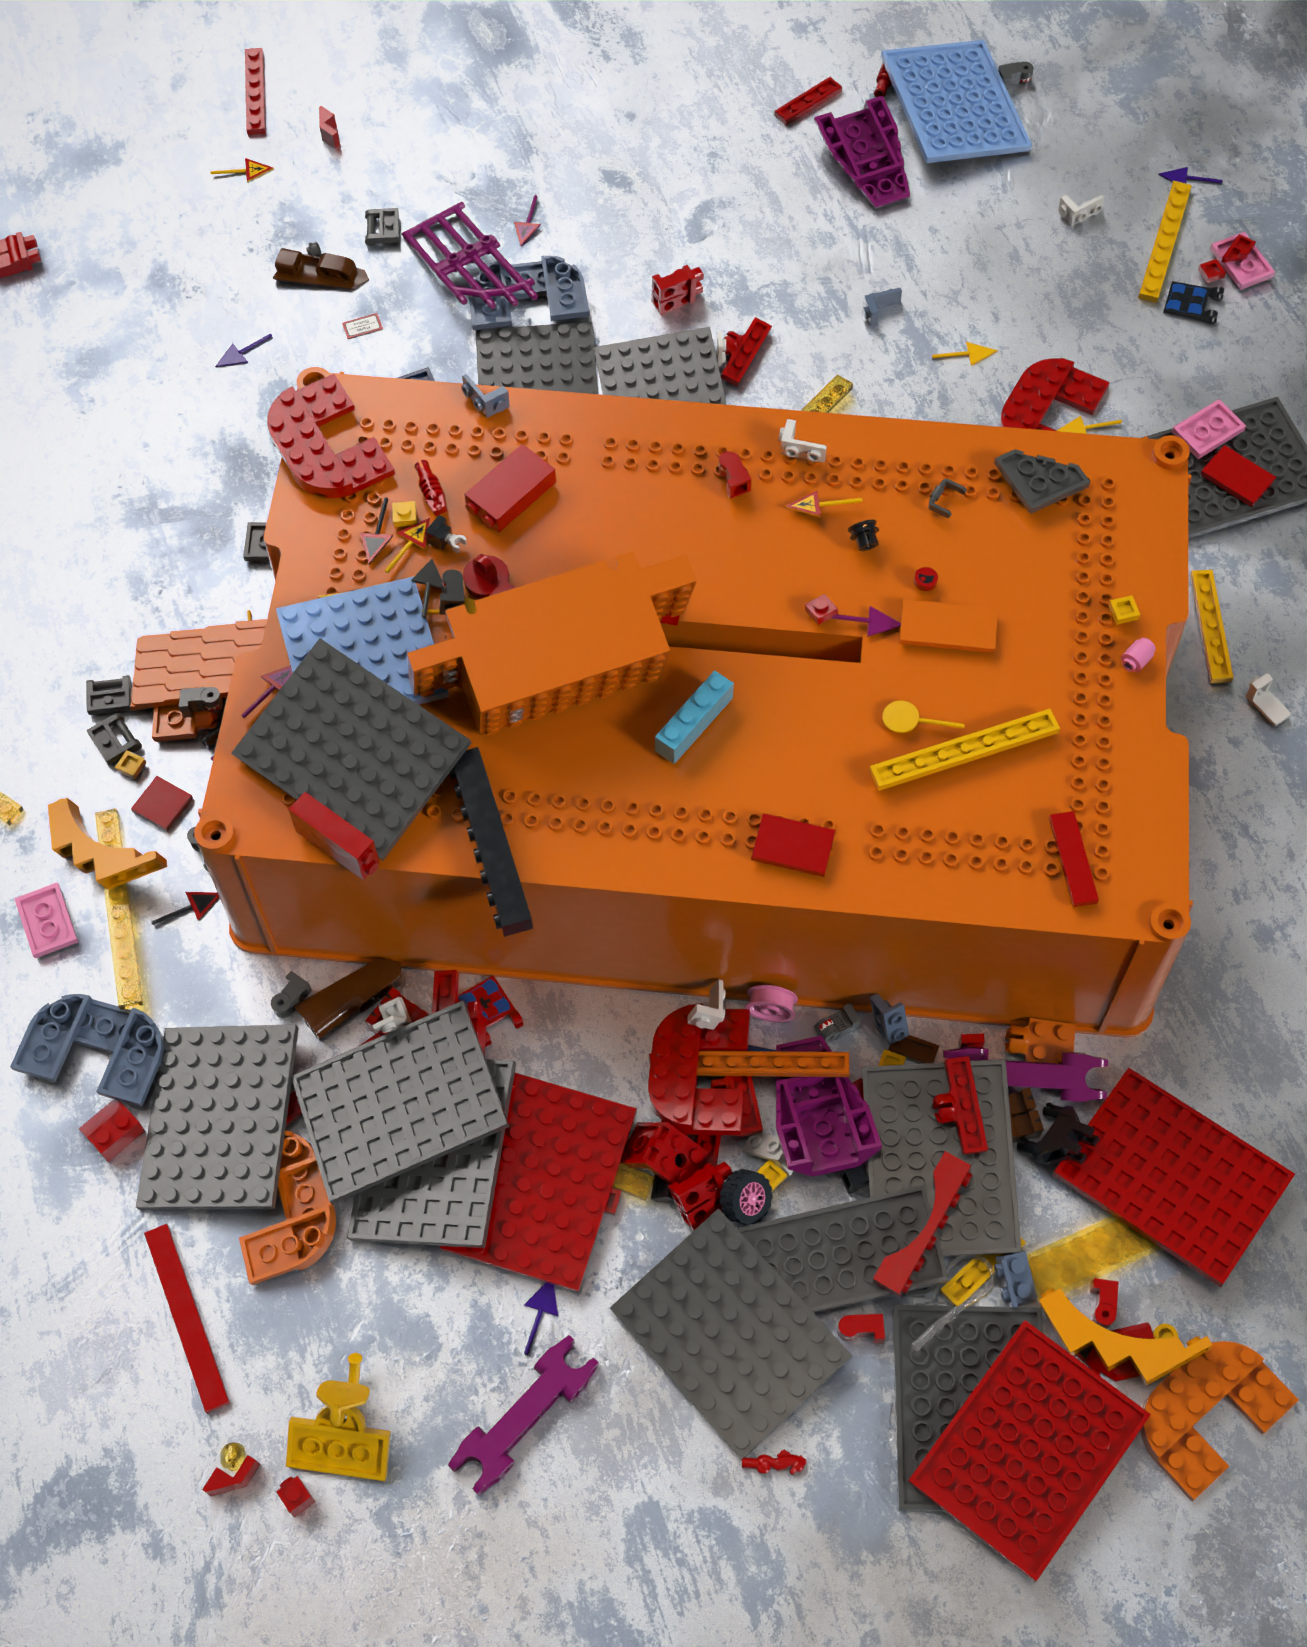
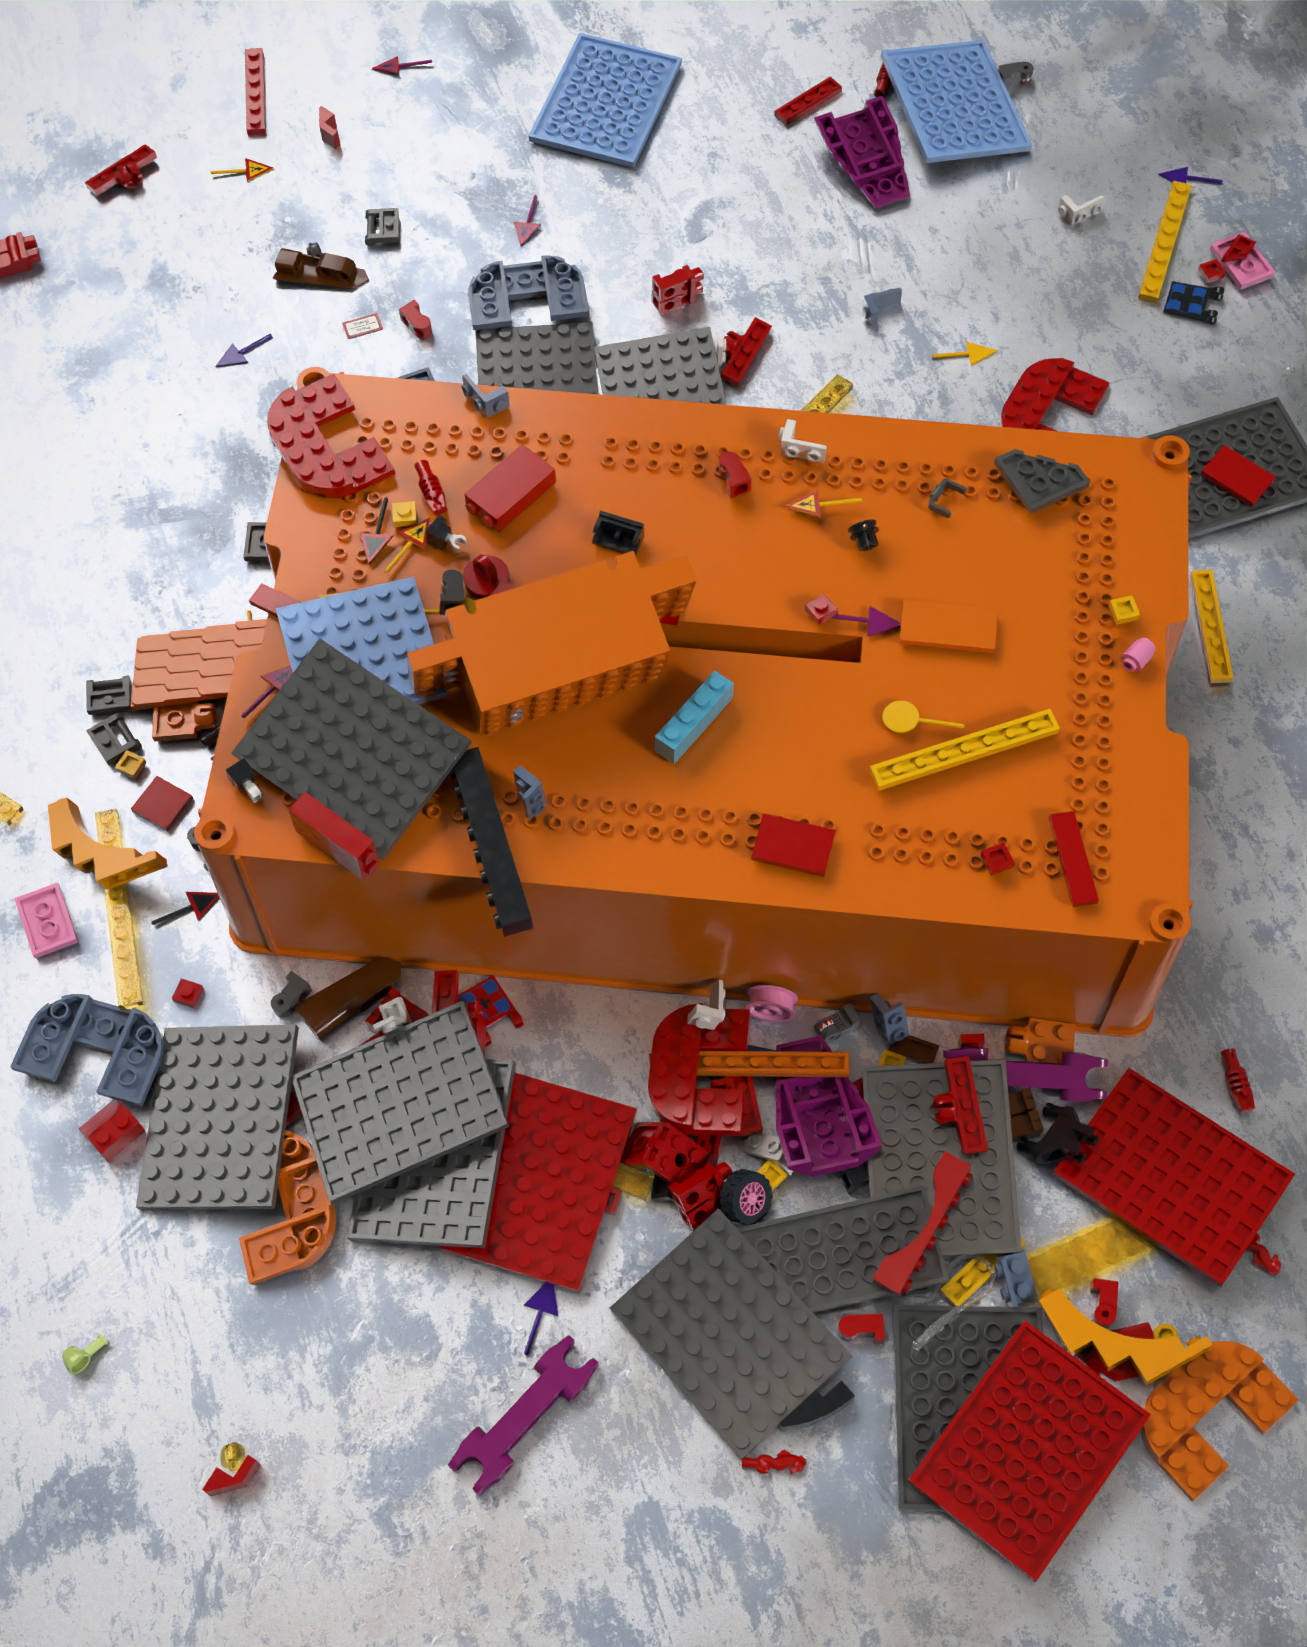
(78, 1359): none -> yellowish green bar
(124, 171): none -> red plate
(187, 993): none -> red plate
(187, 1318): red tile -> none
(199, 700): leg -> none
(243, 777): none -> black piece
(269, 599): none -> tile
(295, 1495): red brick -> none
(337, 1442): yellow plate -> none
(393, 66): none -> magenta piece
(415, 321): none -> leg
(430, 577): dark grey piece -> none
(469, 254): magenta piece -> none
(529, 791): none -> sand blue bracket
(605, 100): none -> light blue plate
(618, 533): none -> black hinge
(817, 1408): none -> black slope
(925, 579): red tile -> none
(997, 859): none -> red plate
(1077, 426): yellow piece -> none
(1209, 428): bright pink plate -> none
(1238, 1082): none -> red hinge
(1263, 1258): none -> red animal
(1265, 701): white bracket -> none

